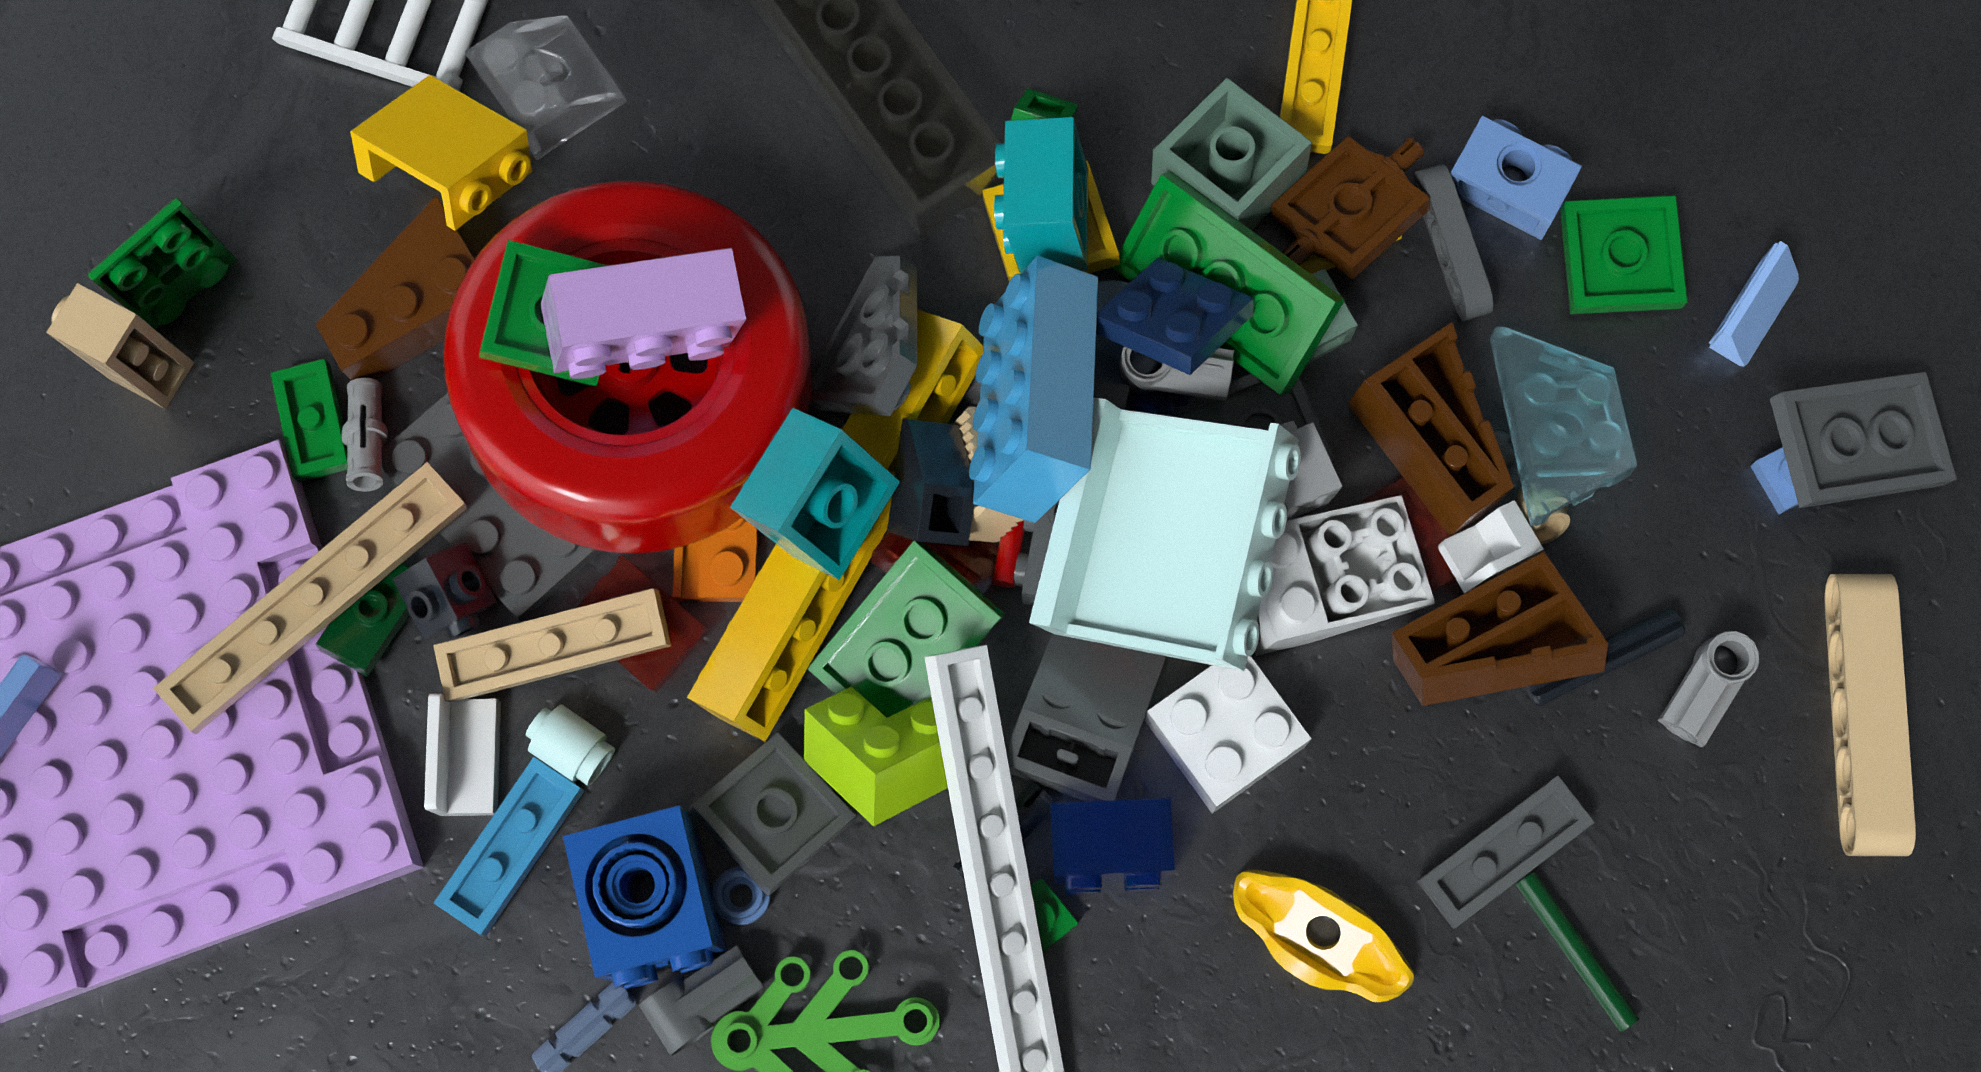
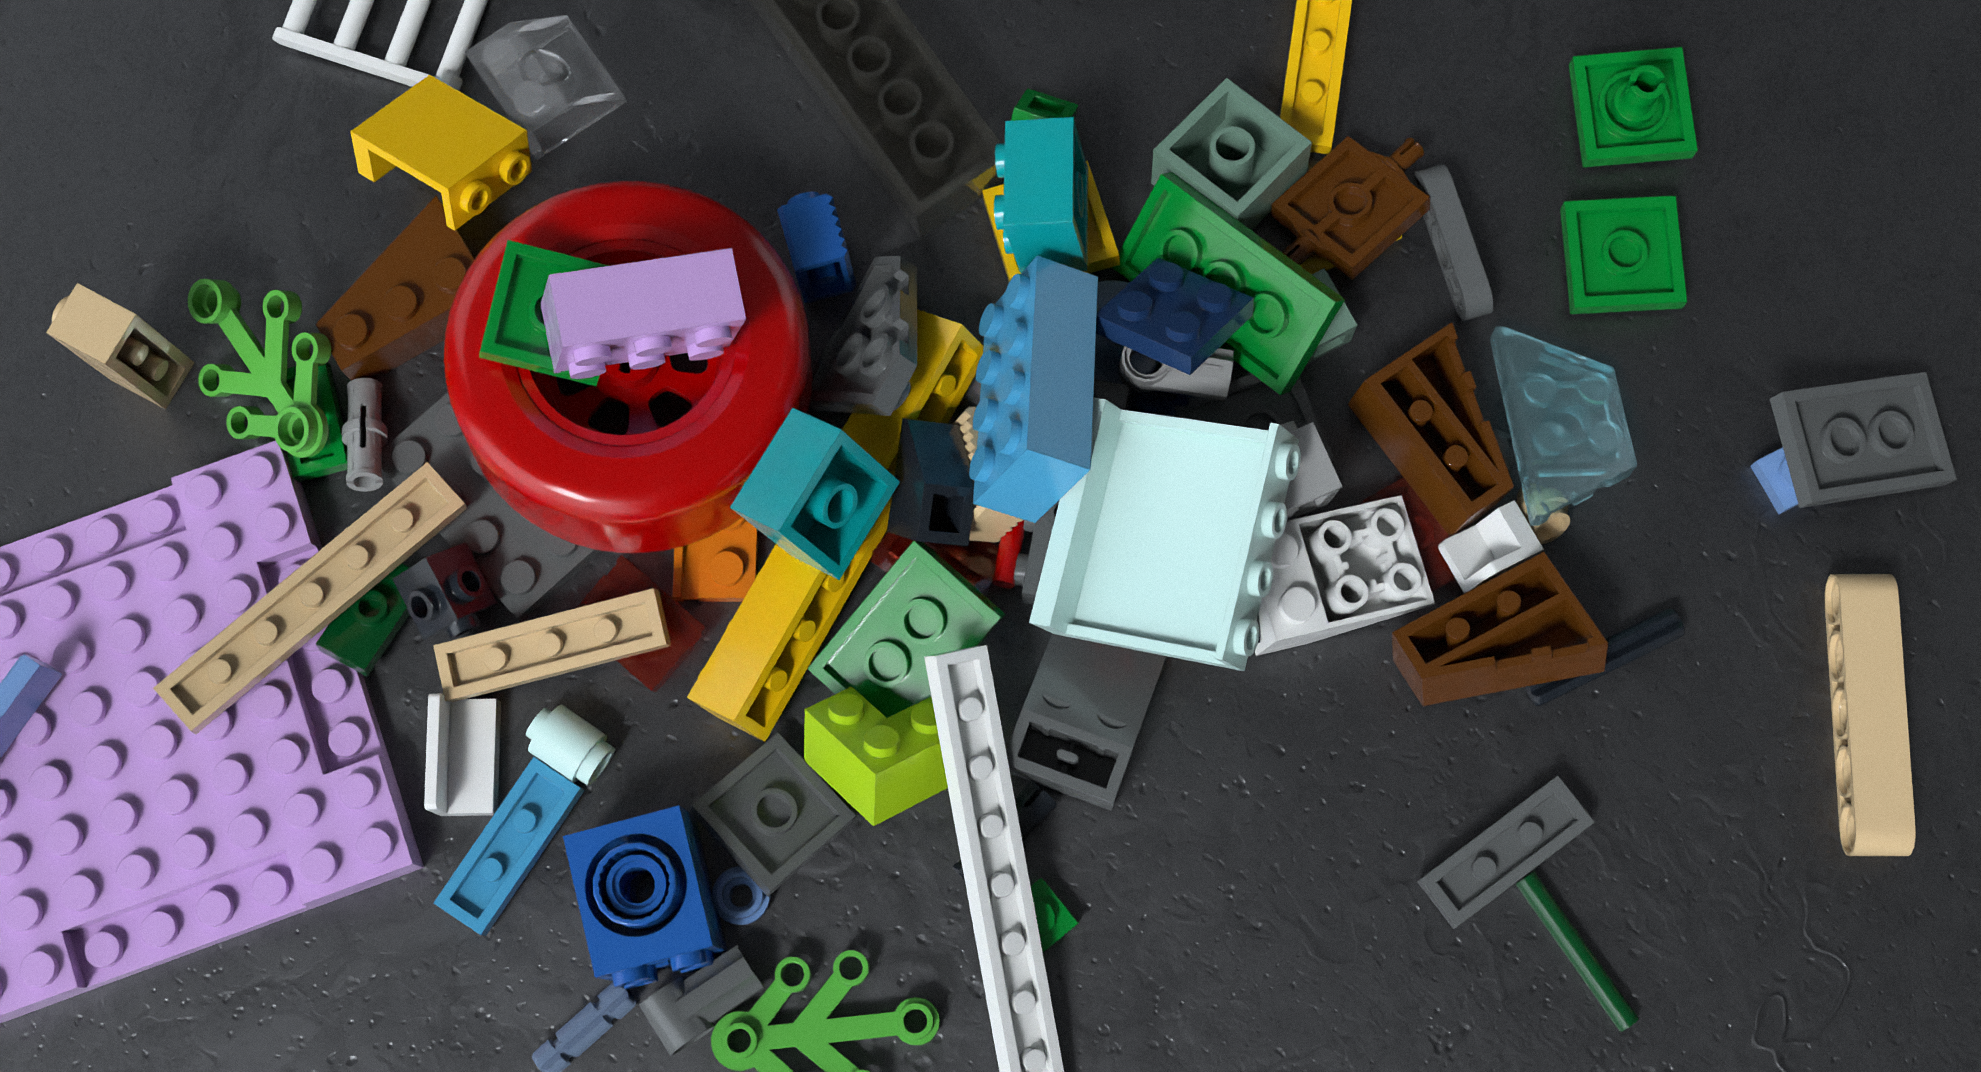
(163, 265): green slope -> none
(300, 423): none -> bright green plant
(817, 246): none -> blue brick
(1112, 844): clear blue brick -> none
(1226, 731): white brick -> none
(1359, 962): yellow piece -> none
(1524, 204): medium blue brick -> none
(1632, 107): none -> green plate
(1707, 690): light grey piece -> none
(1756, 306): light blue slope -> none

